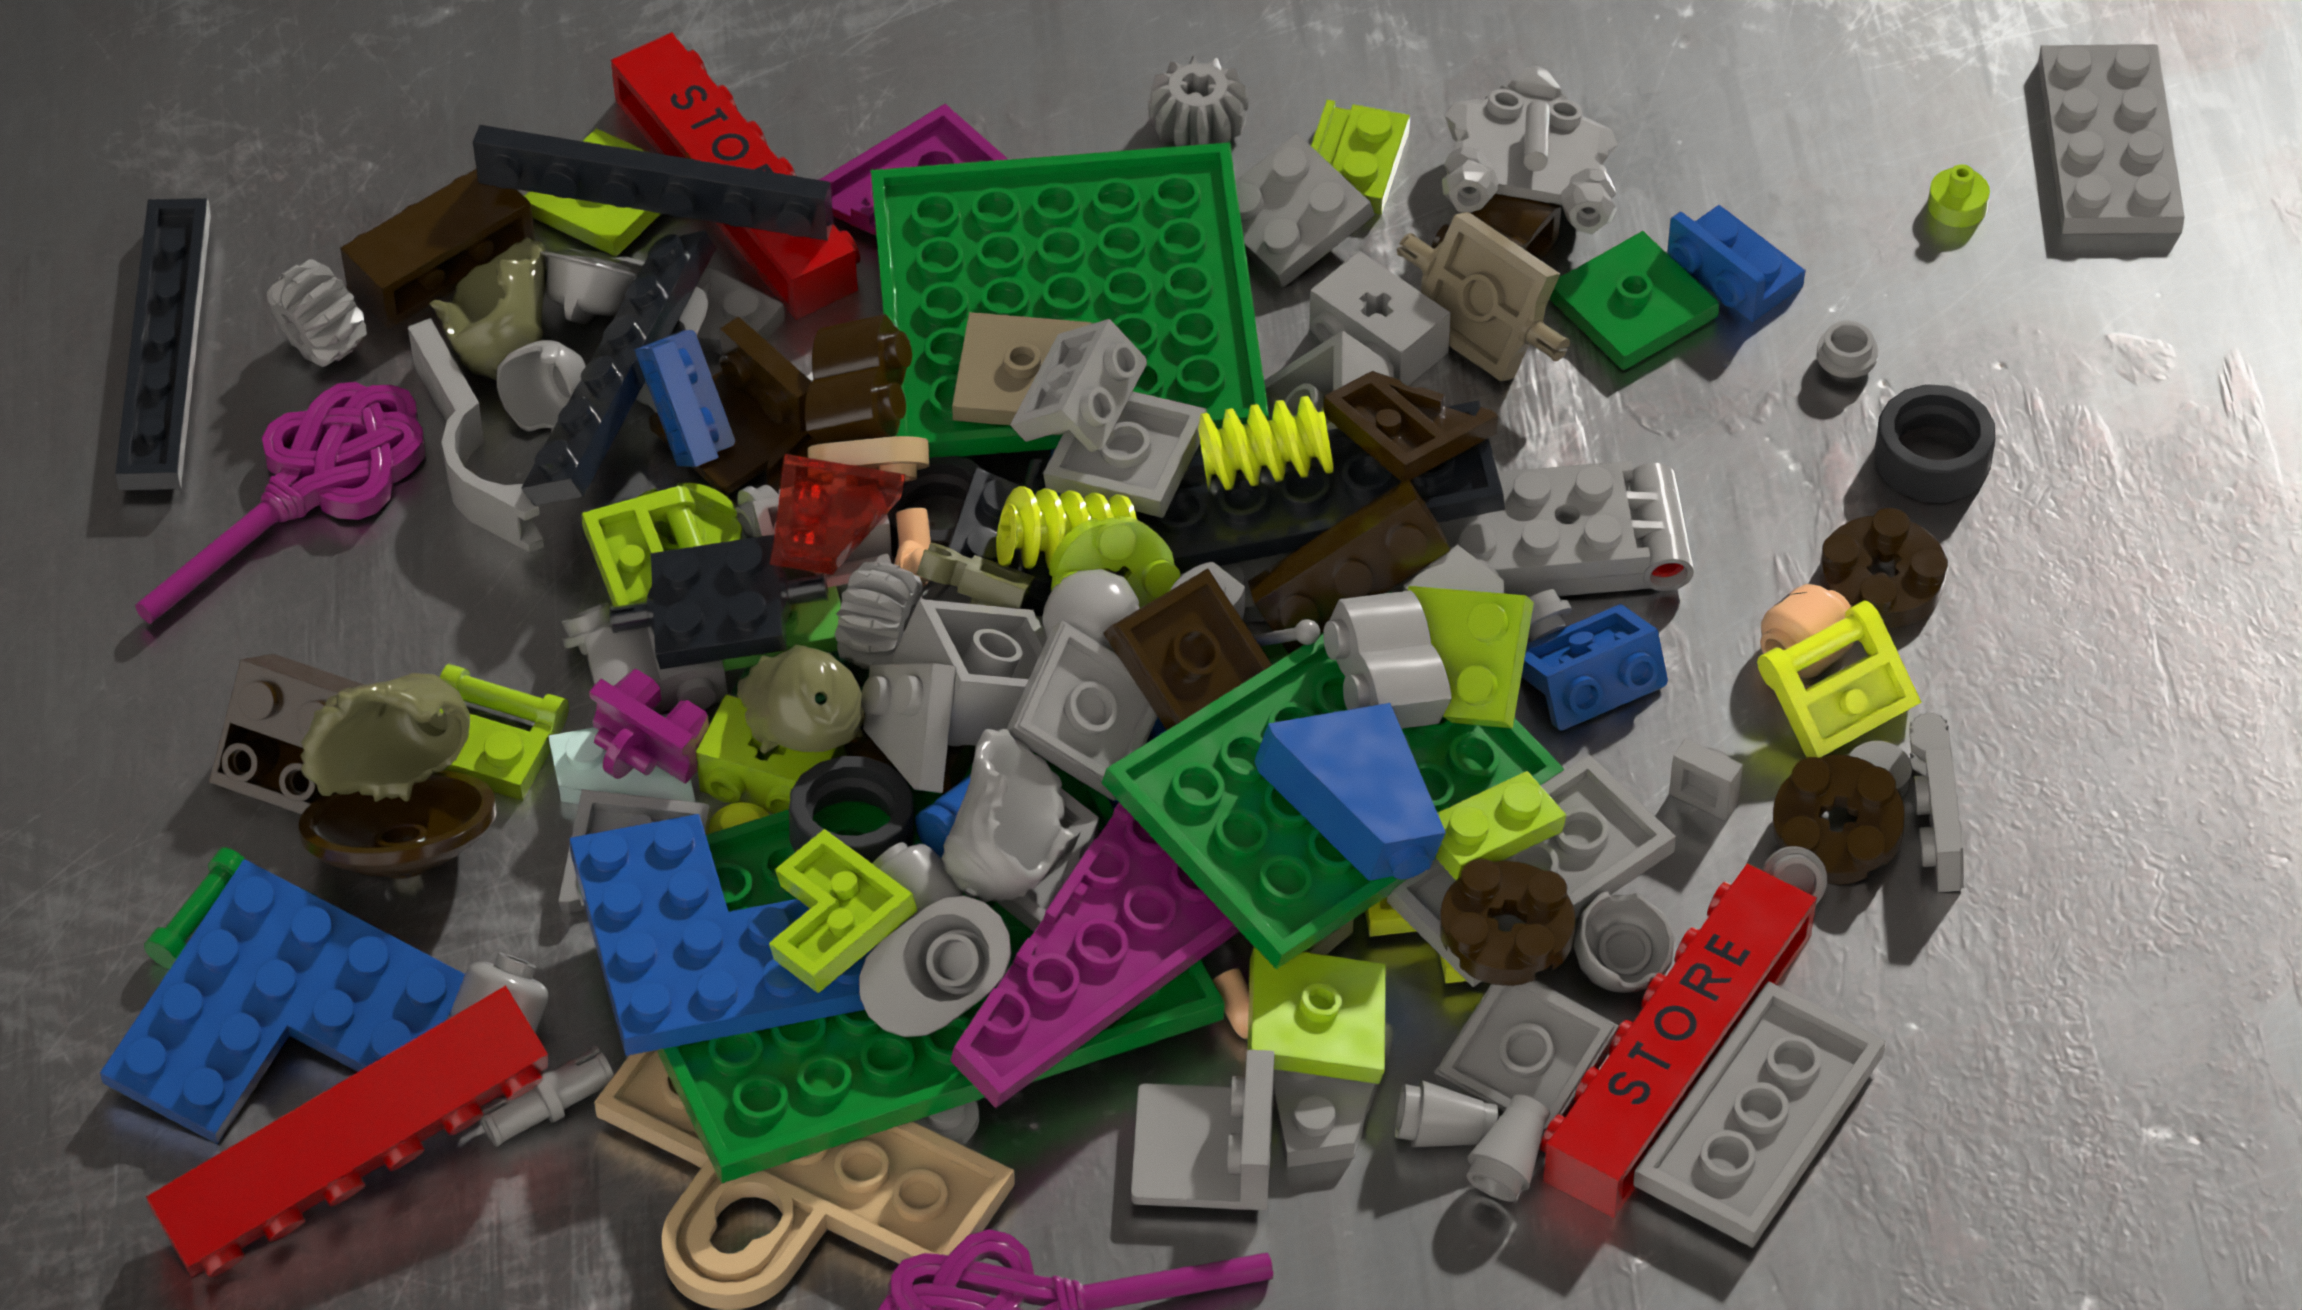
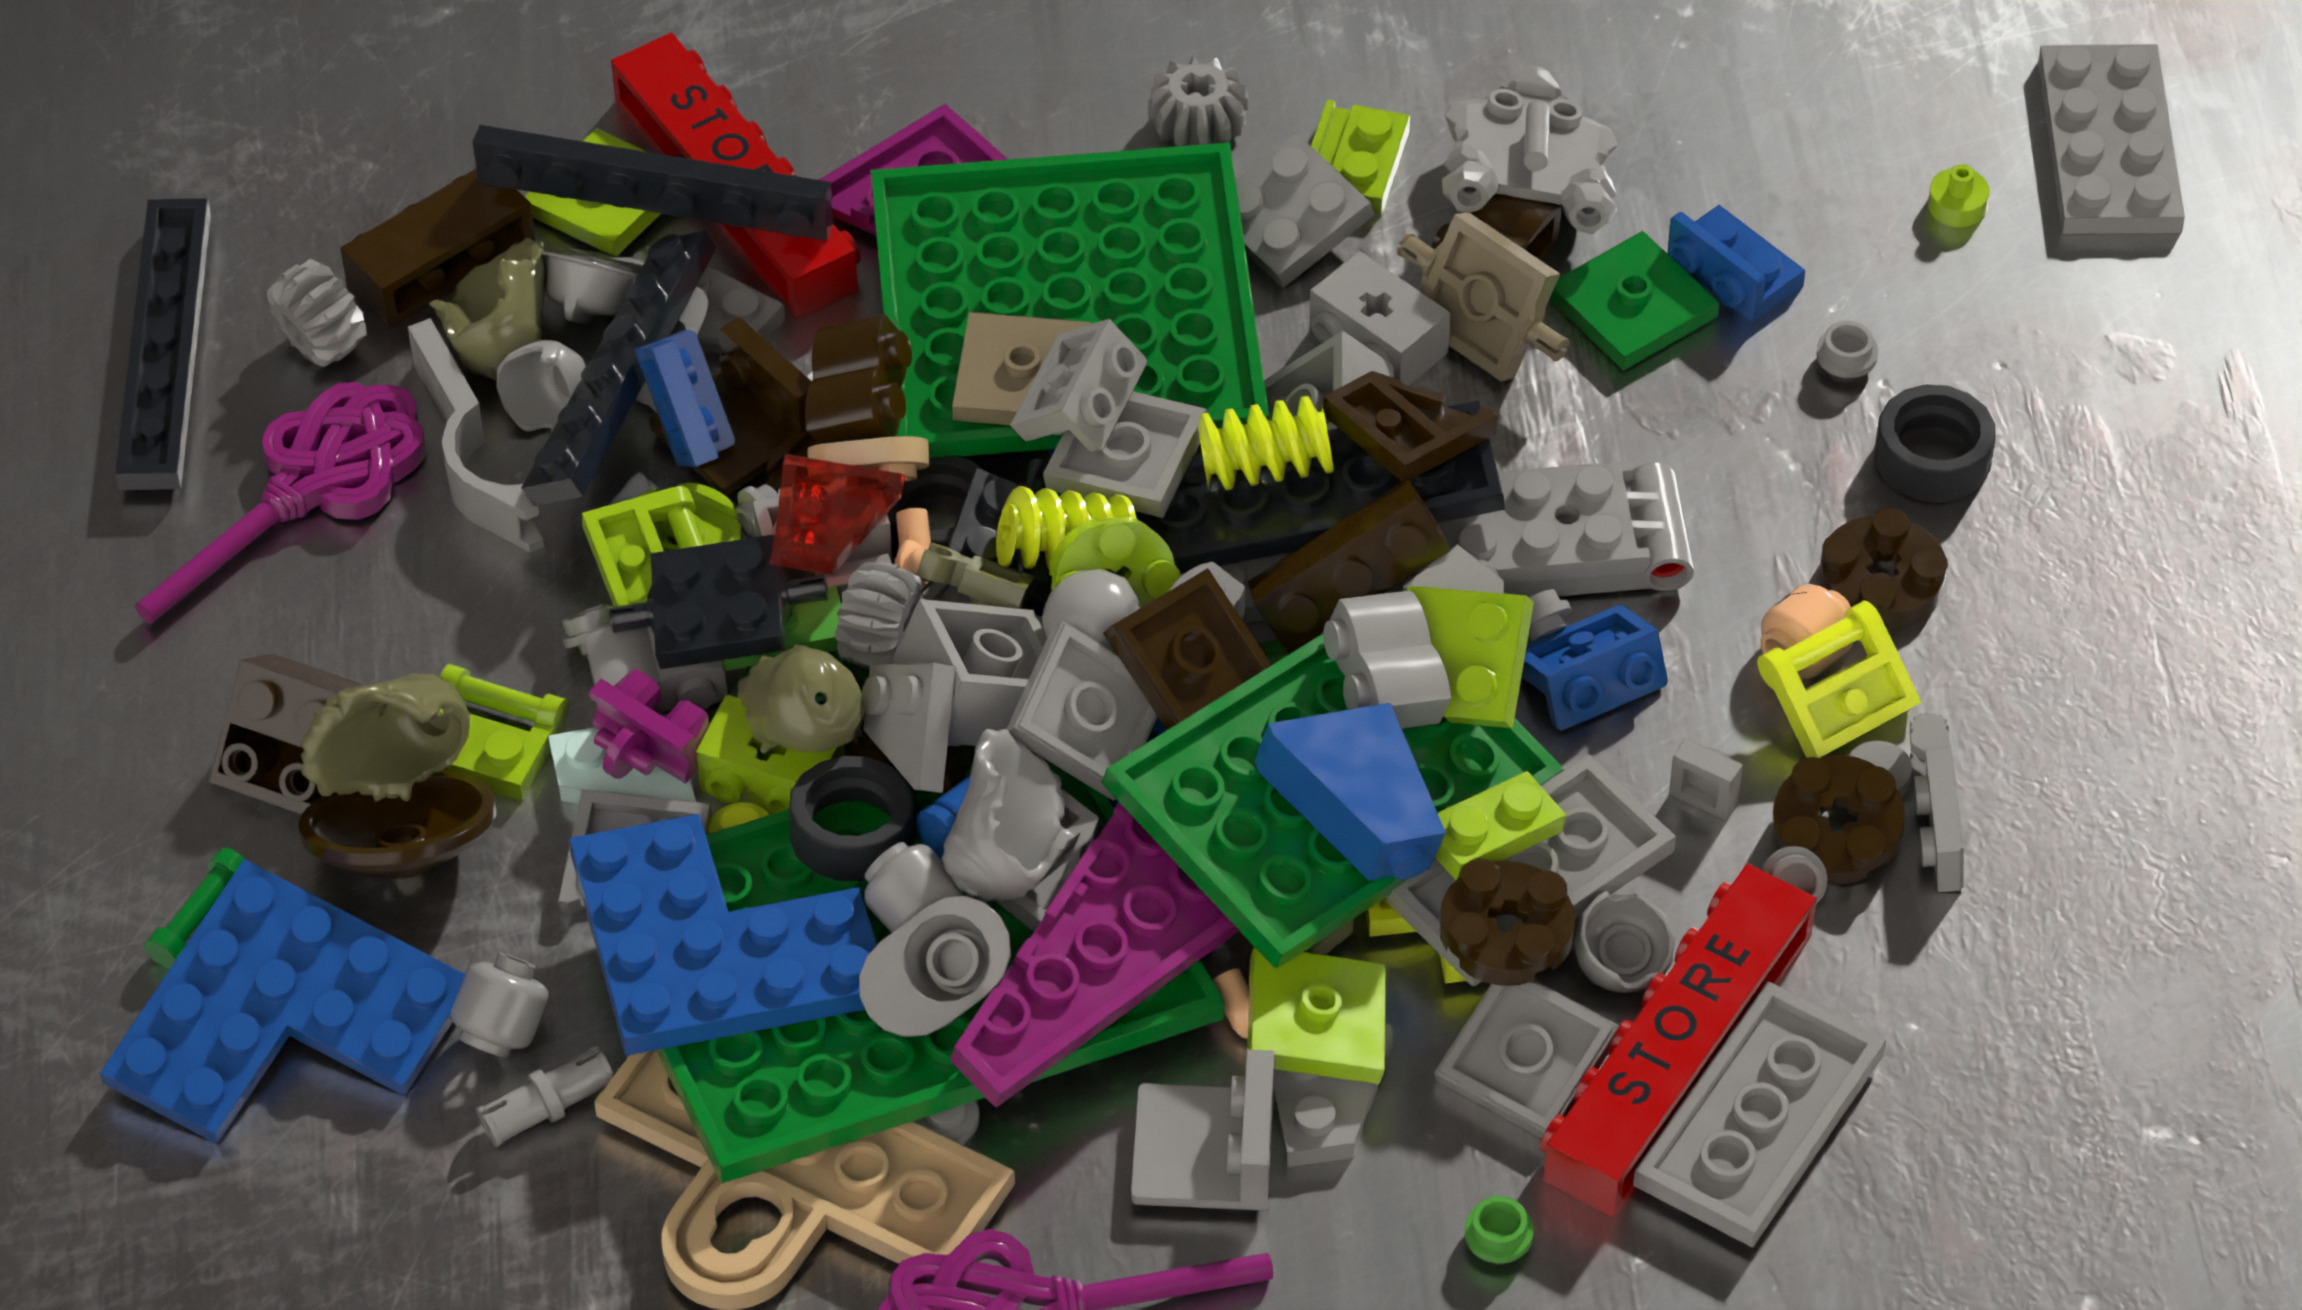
(349, 1132): red brick -> none
(848, 914): lime plate -> none
(1305, 632): light grey hinge -> none
(1441, 1117): light grey cone -> none
(1499, 1230): none -> bright green plate
(1508, 1152): light grey cone -> none

